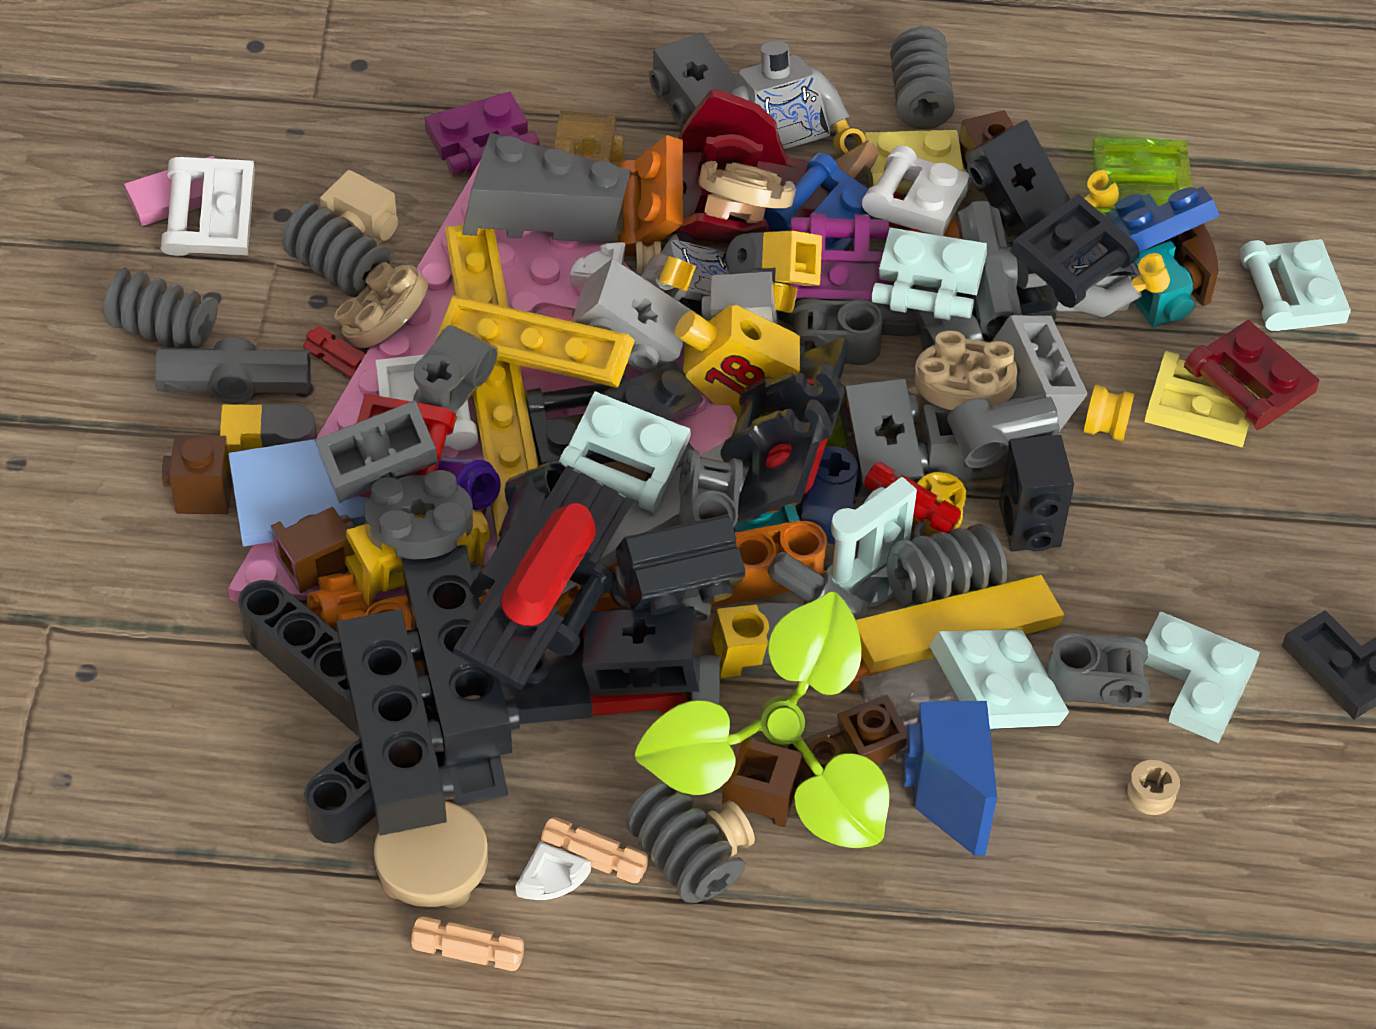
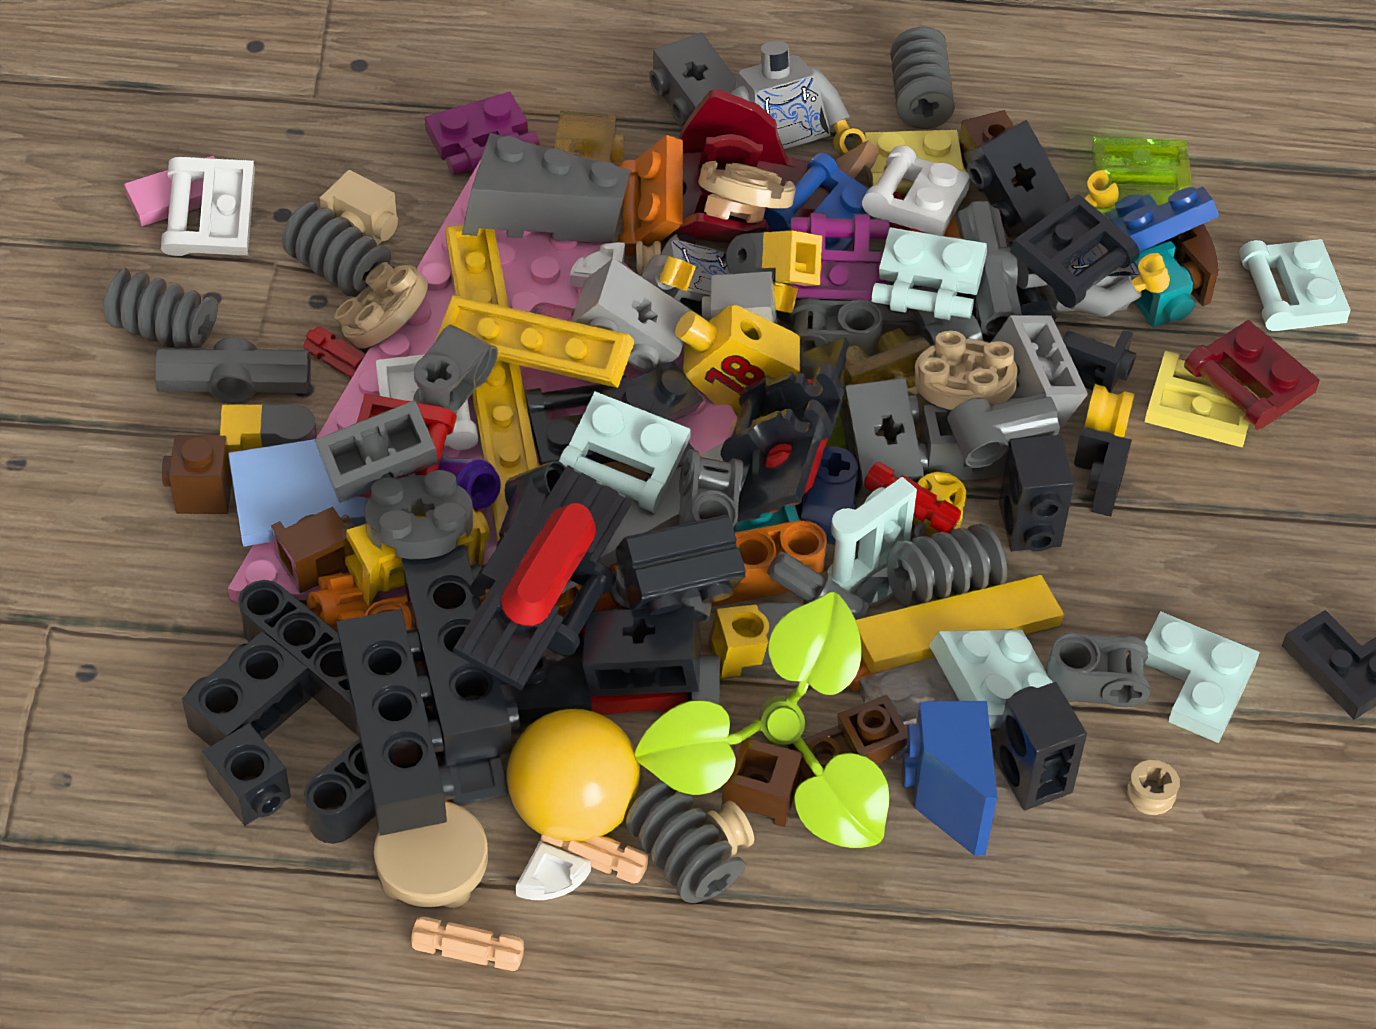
(243, 756): none -> black brick
(251, 700): none -> black brick
(573, 775): none -> yellow piece
(895, 360): none -> clear yellow hips
(1040, 745): none -> black brick
(1100, 362): none -> black bracket
(1107, 459): none -> black bracket

